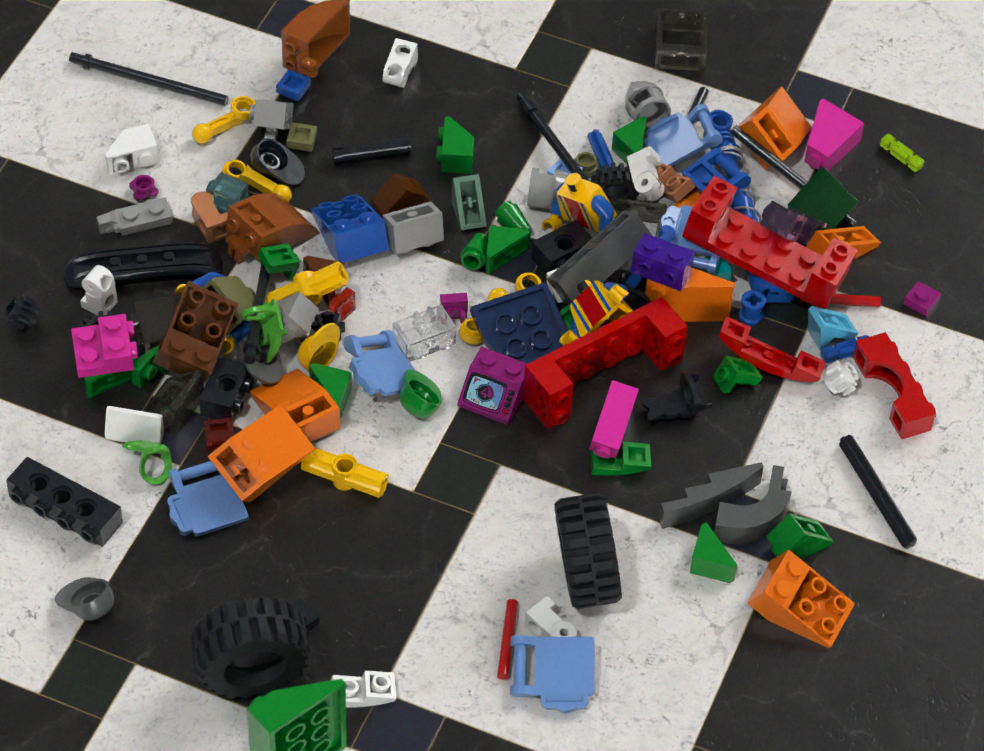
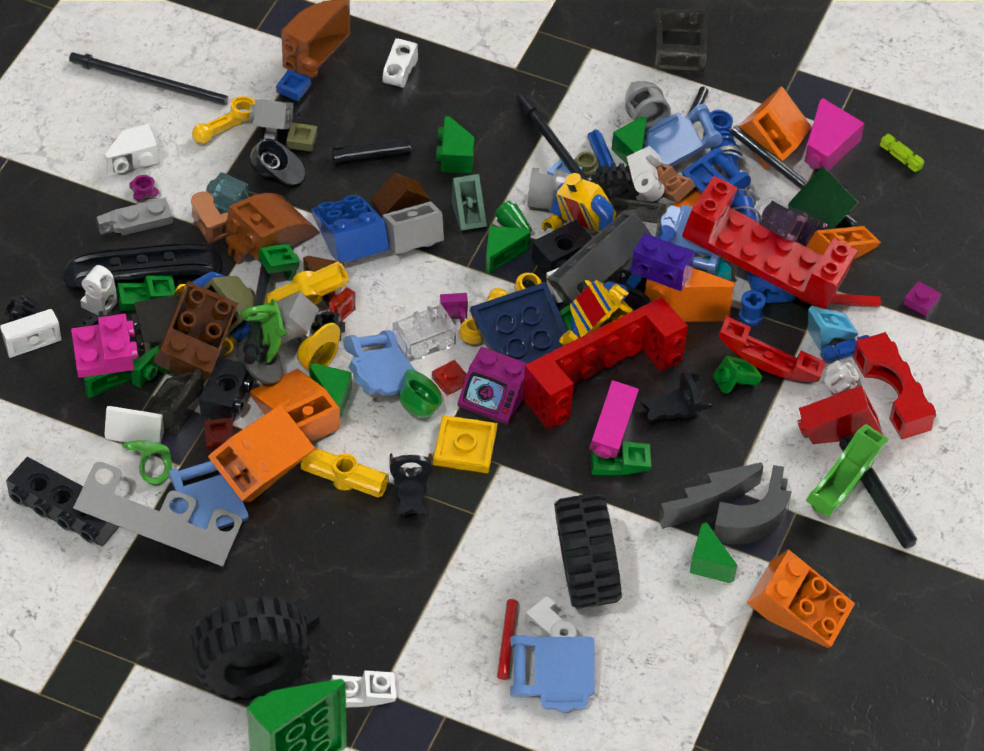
(31, 333): none -> white slope
(87, 598): dark grey cap -> none
(152, 288): none -> green slope
(161, 526): none -> light grey piece
(257, 180): yellow piece -> none
(410, 482): none -> black hair
(449, 377): none -> clear red plate
(465, 444): none -> yellow tile
(474, 253): green cone -> none
(798, 535): green slope -> none
(838, 416): none -> red slope
(847, 471): none -> bright green arch

